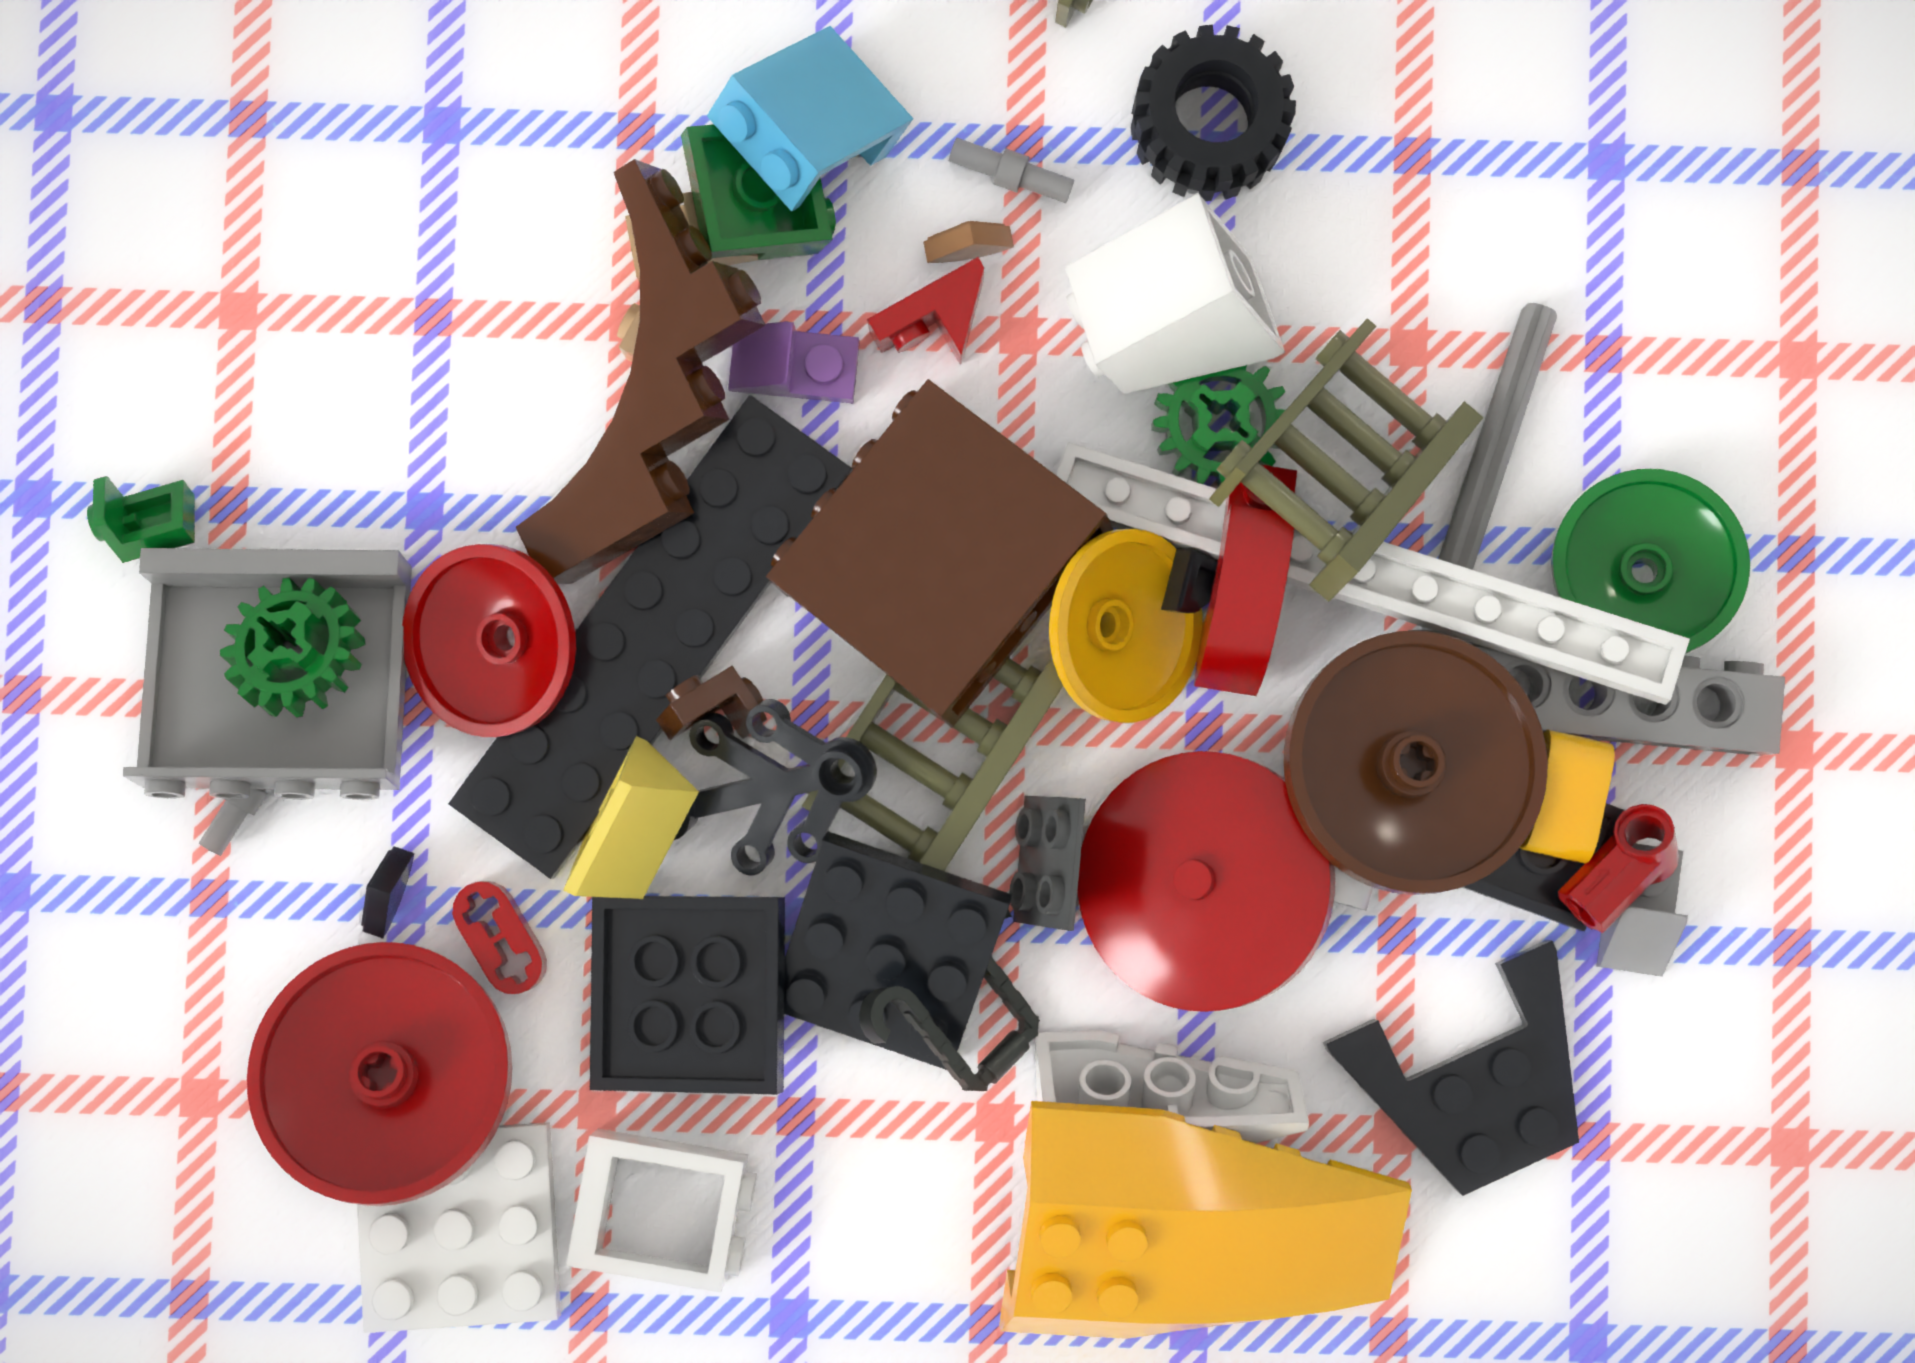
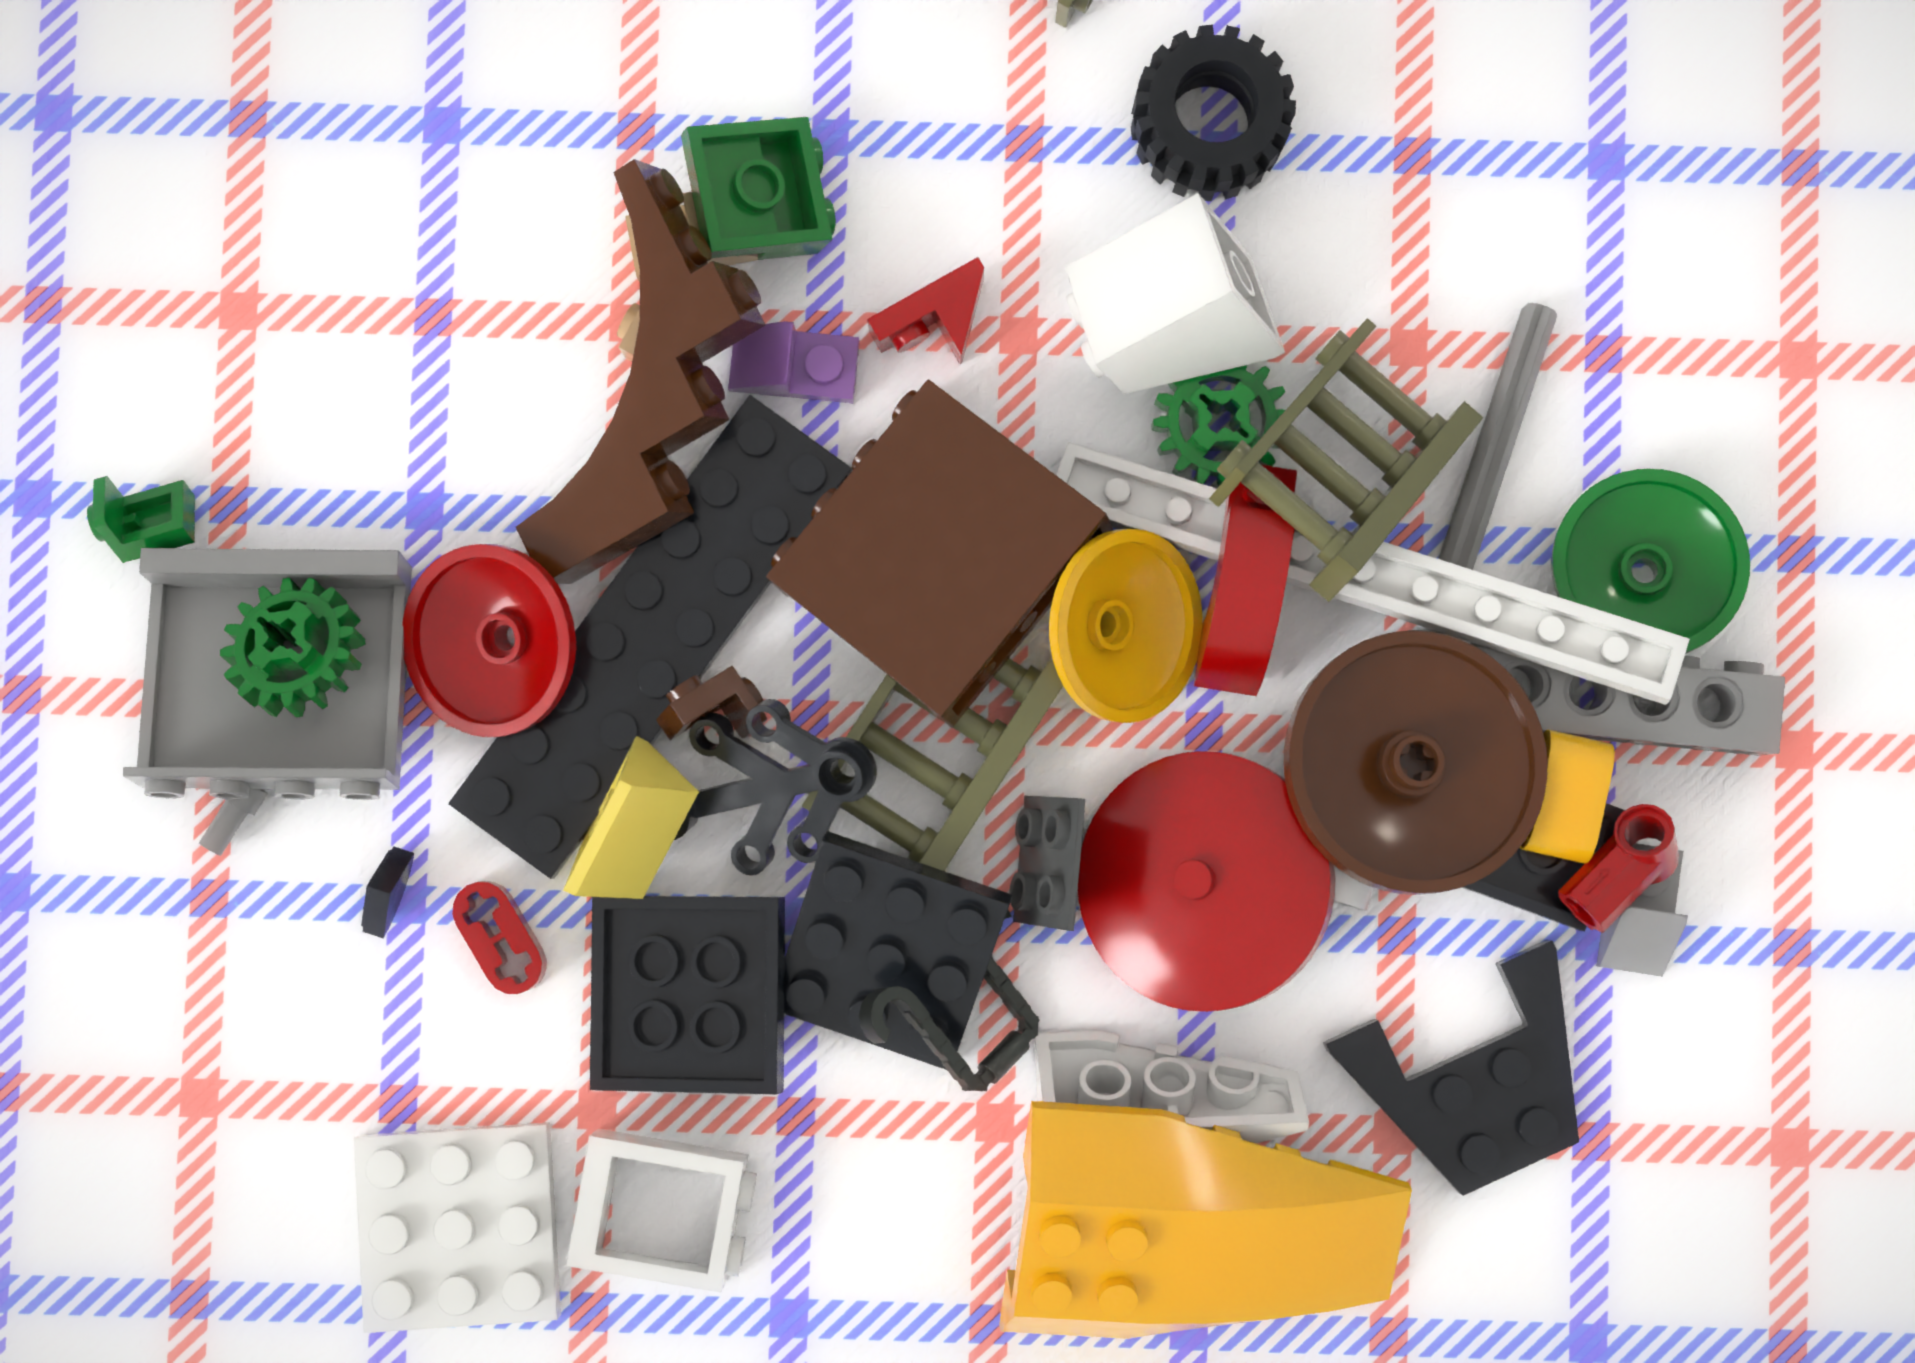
(379, 1074): red dish -> none
(808, 114): medium azure panel -> none
(968, 241): medium nougat tile -> none
(1011, 170): light grey bar -> none
(1189, 582): black tile -> none

